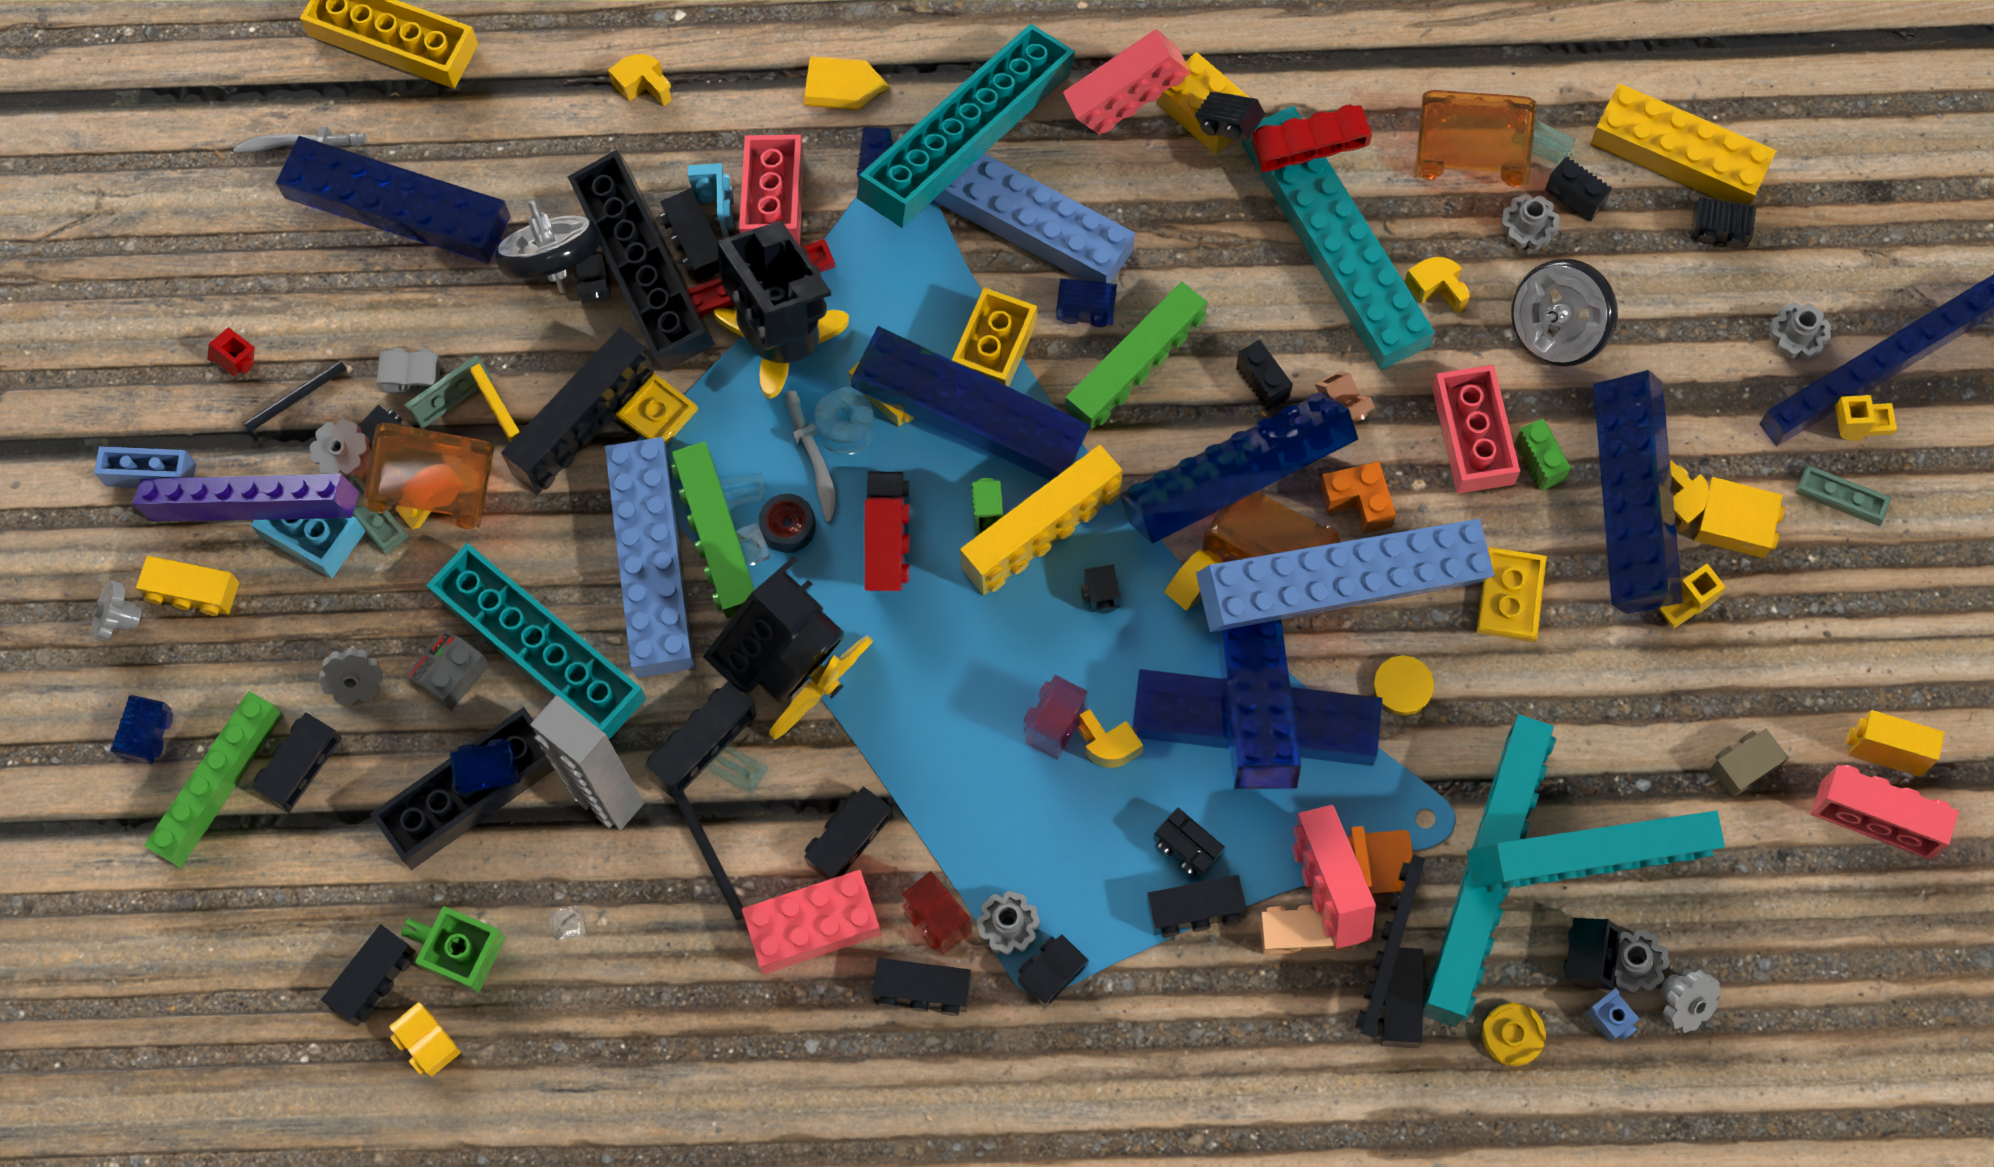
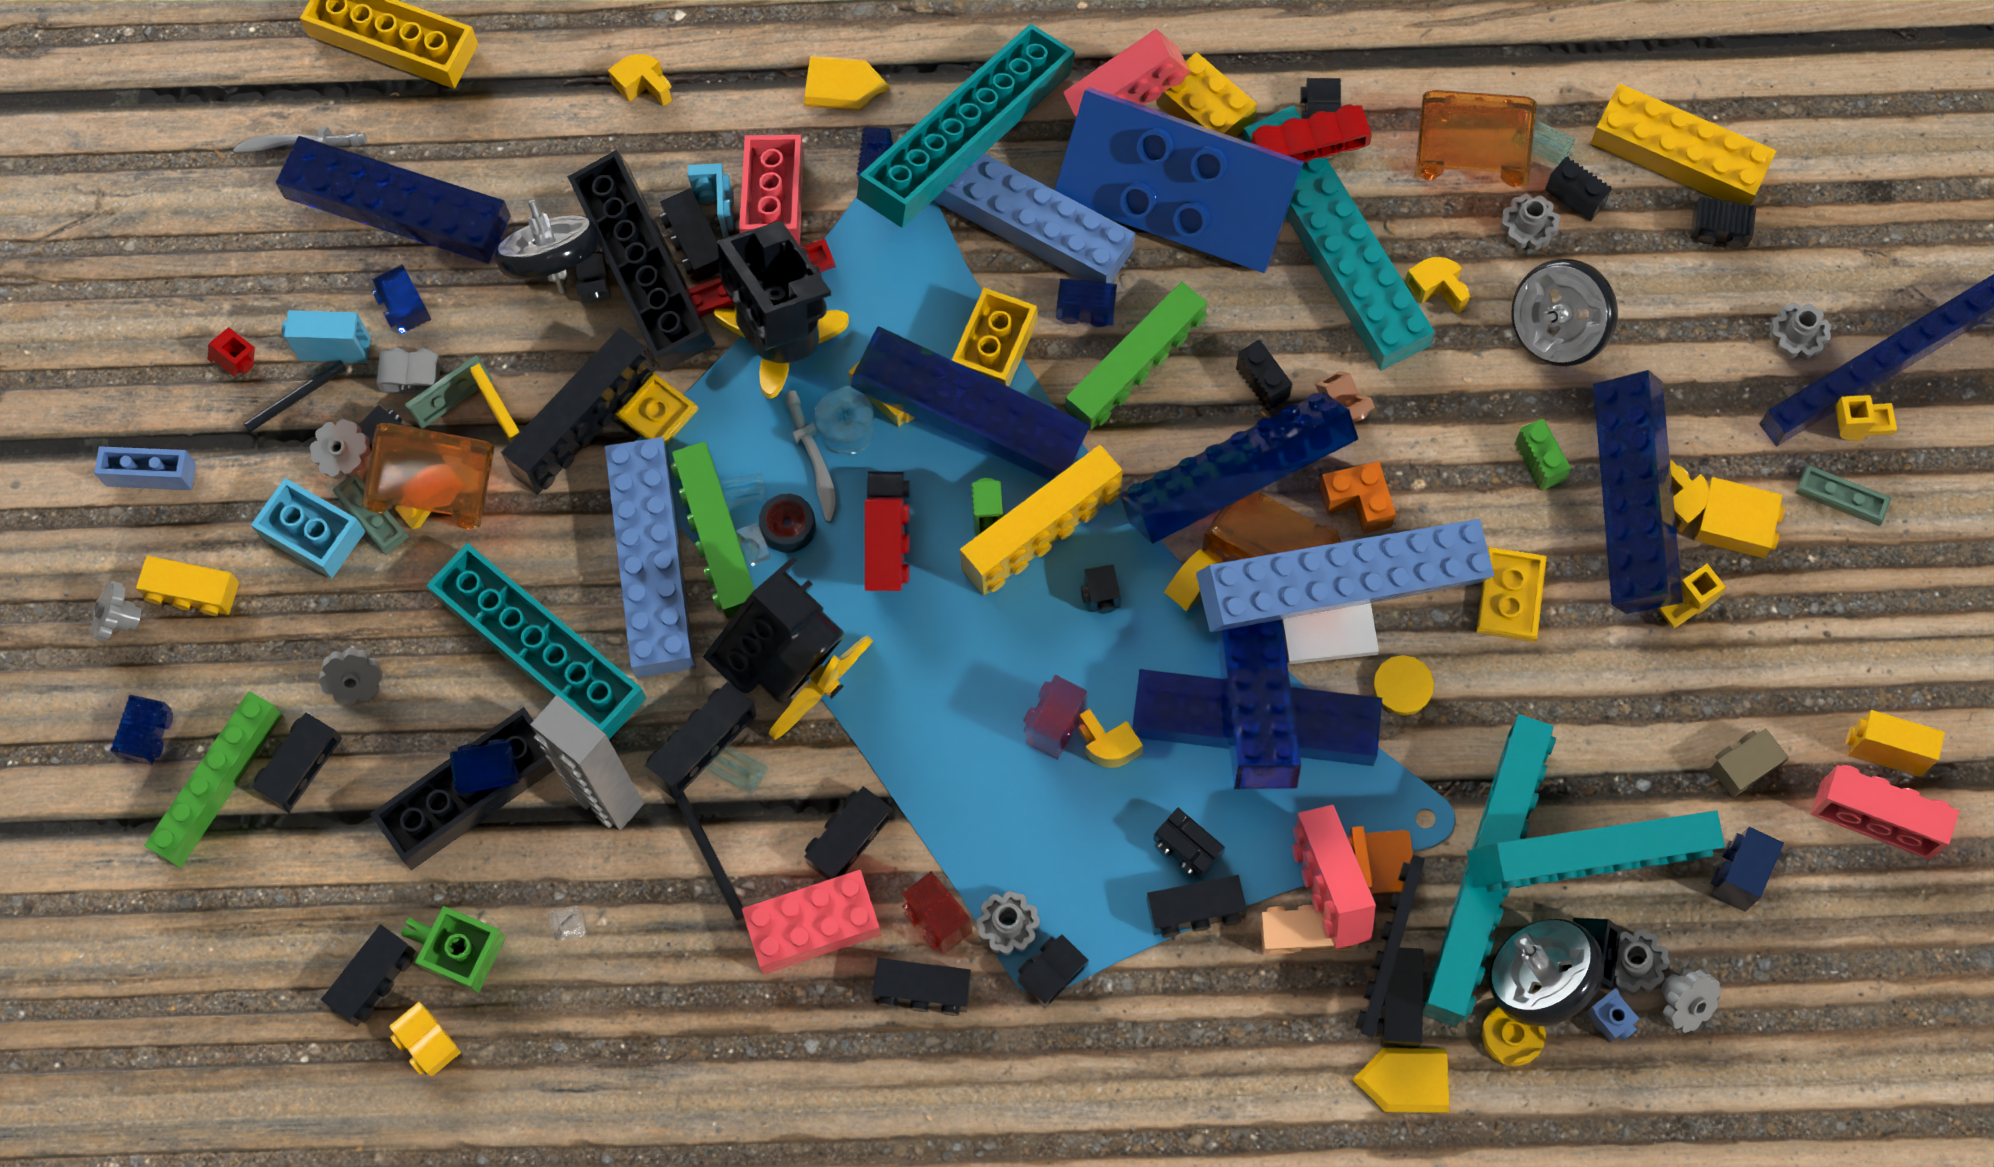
(246, 497): dark purple brick -> none
(327, 336): none -> medium azure brick
(401, 299): none -> clear blue brick
(448, 669): dark grey slope -> none
(1178, 179): none -> blue plate
(1229, 115): black brick -> none
(1320, 95): none -> black brick
(1331, 635): none -> white tile
(1407, 1080): none -> yellow tile
(1475, 429): coral brick -> none
(1536, 957): none -> flat silver wheel
(1746, 868): none -> dark blue brick

